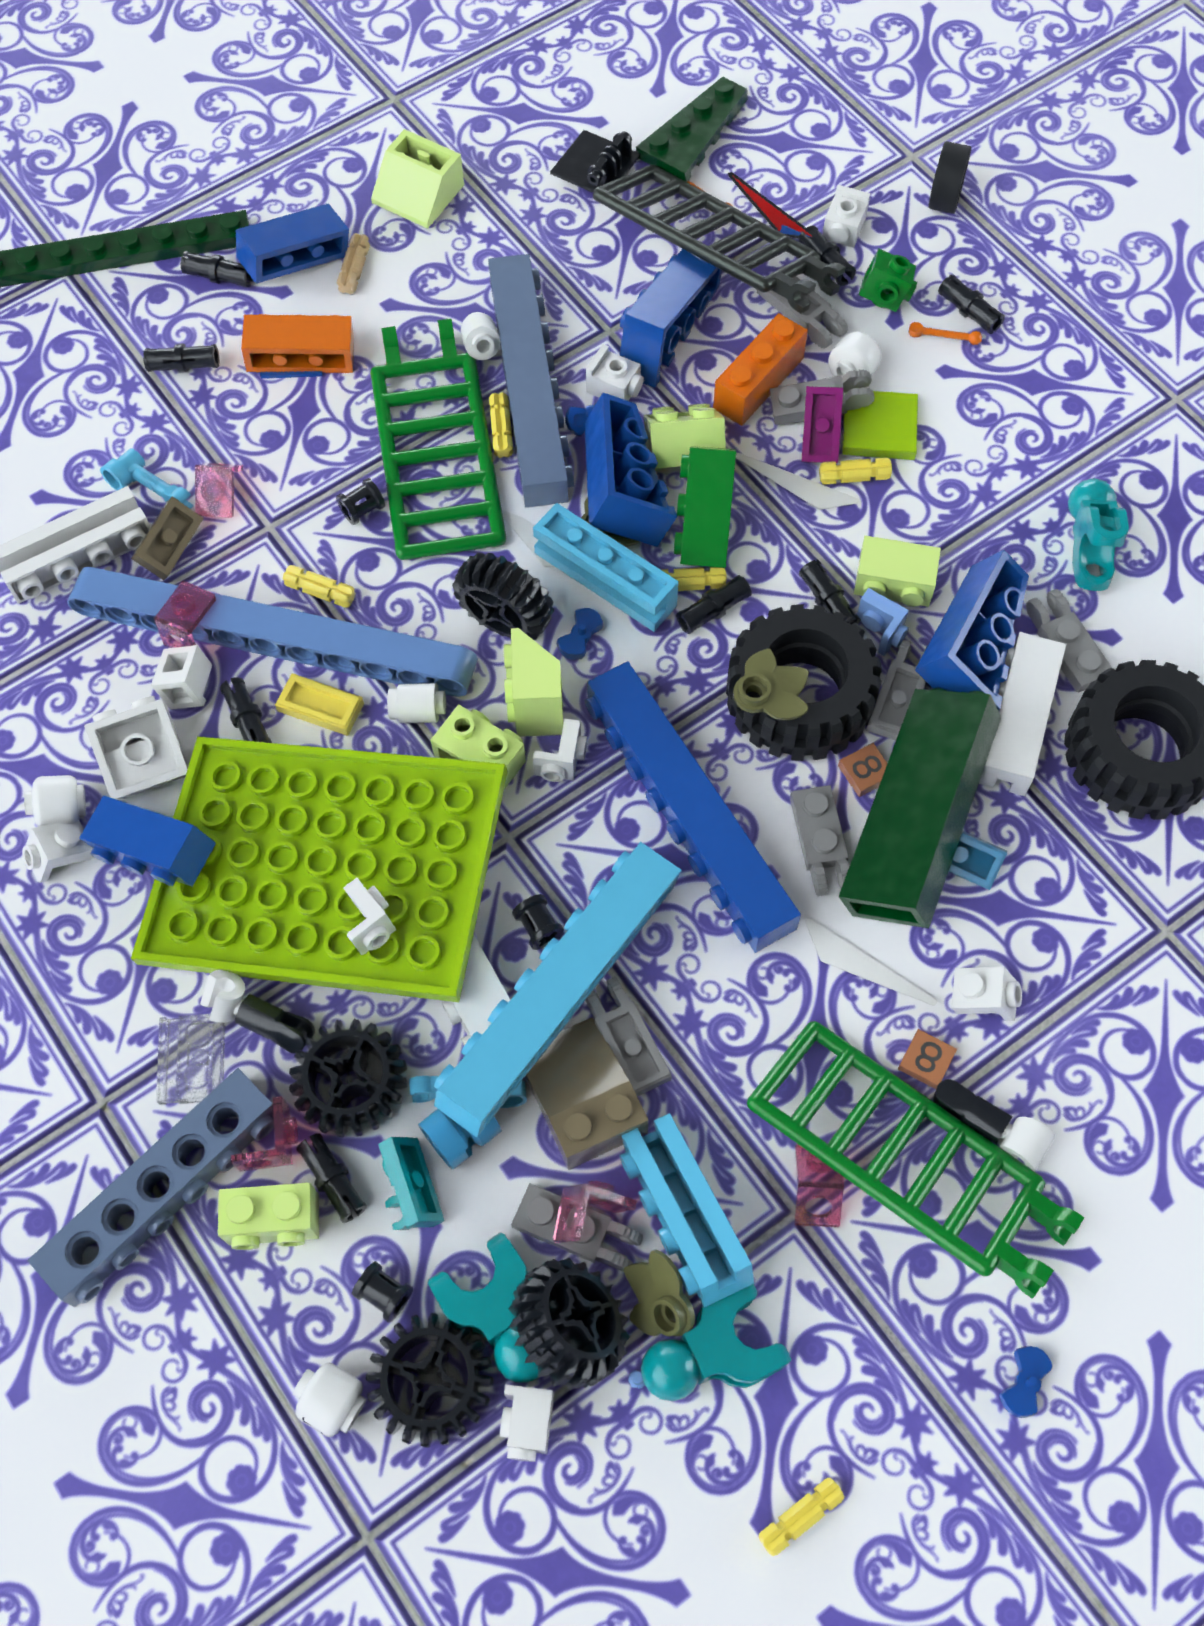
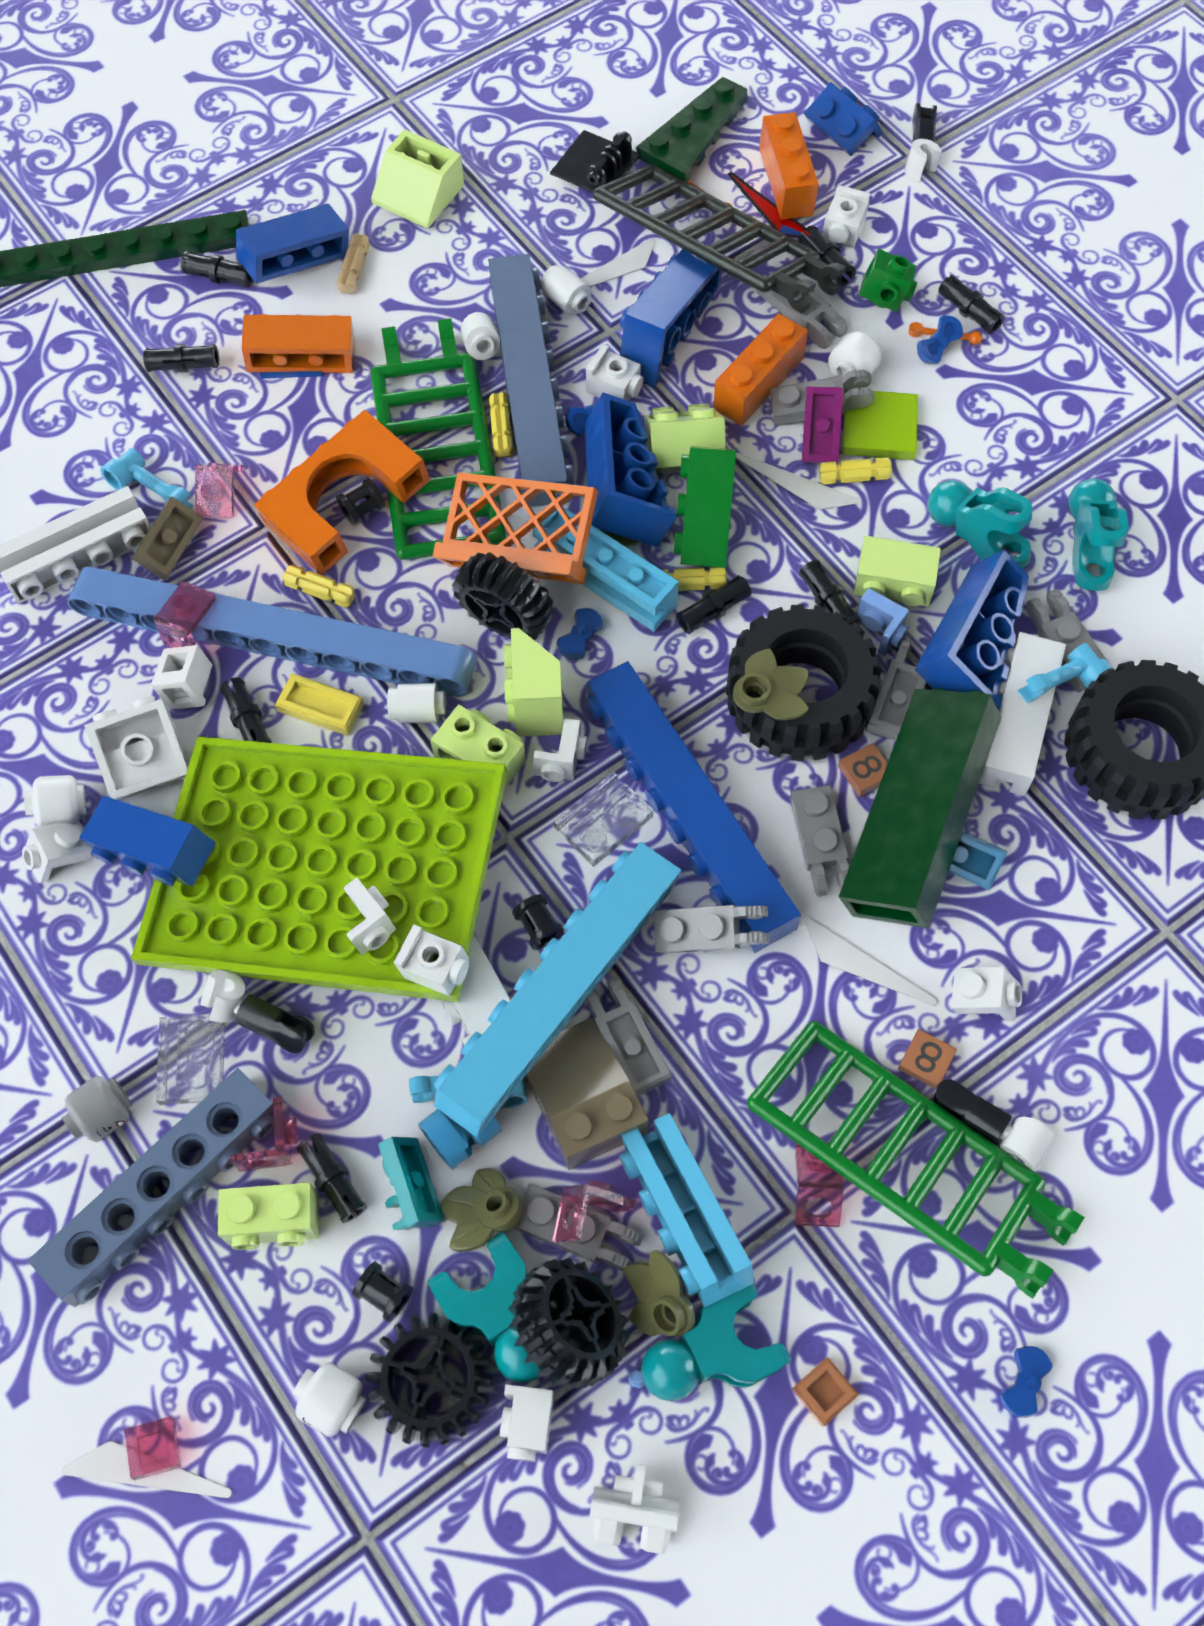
(96, 1109): none -> light grey head
(111, 1464): none -> white sticker
(152, 1448): none -> clear pink tile
(357, 449): none -> orange arch
(360, 1045): black gear -> none
(441, 975): none -> white brick
(481, 1210): none -> olive plate
(539, 562): none -> orange fence
(566, 290): none -> white brick
(603, 819): none -> clear plate
(624, 264): none -> white sticker
(635, 1503): none -> white hips
(706, 928): none -> light grey hinge
(788, 165): none -> orange brick
(801, 1516): light yellow axle -> none
(825, 1392): none -> nougat tile
(842, 118): none -> blue bracket
(924, 150): none -> piece
(948, 330): none -> blue piece
(949, 177): black tyre -> none
(983, 518): none -> teal piece
(1082, 665): none -> medium azure brick

